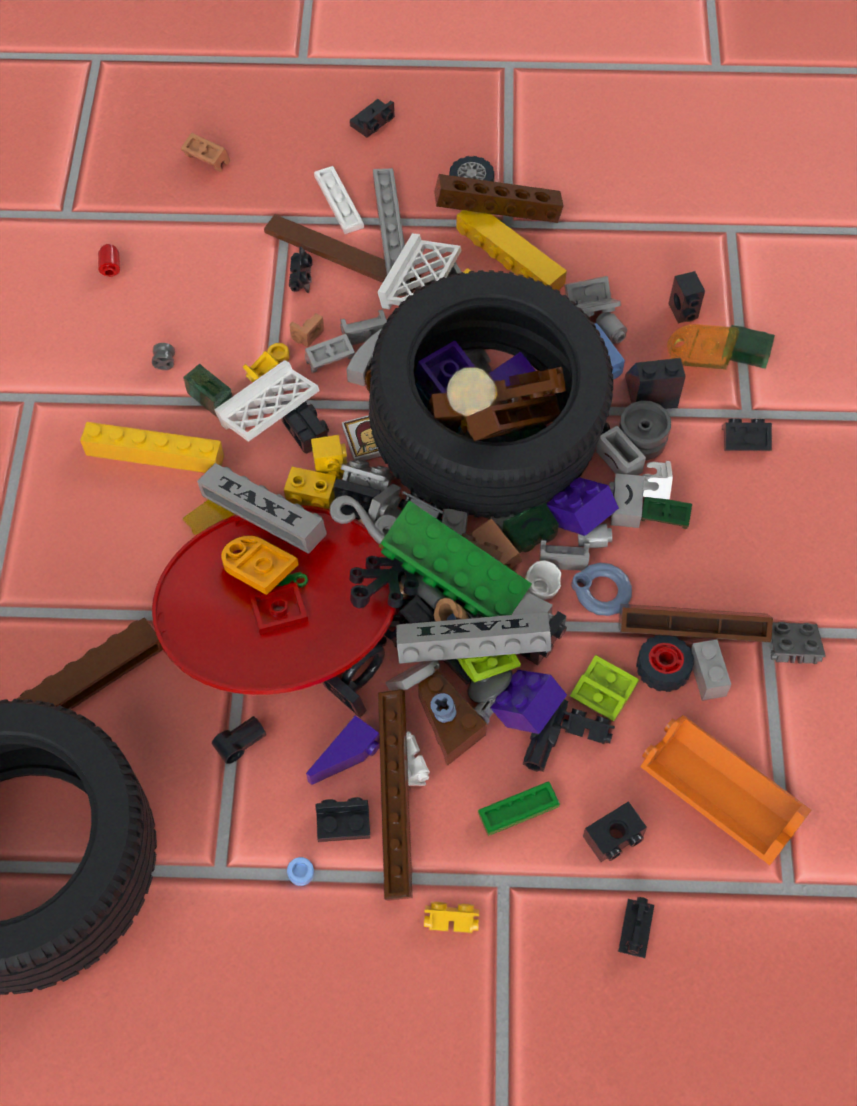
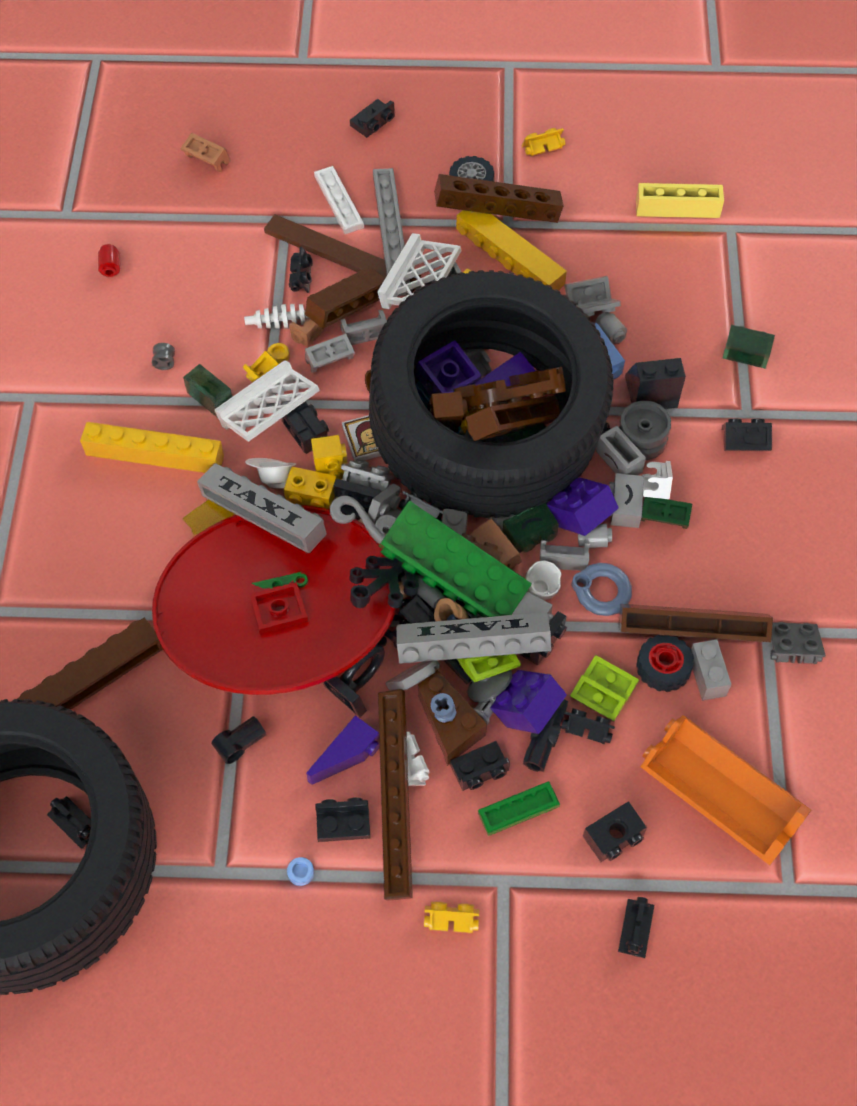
(71, 820): none -> black hinge
(258, 564): light orange tile -> none
(271, 471): none -> white piece
(275, 317): none -> white piece
(344, 297): none -> reddish brown brick
(362, 361): light grey slope -> none
(471, 391): clear yellow tile -> none
(480, 766): none -> black bracket
(550, 138): none -> yellow hinge
(679, 200): none -> light yellow brick
(686, 297): black brick -> none
(703, 345): clear yellow tile -> none

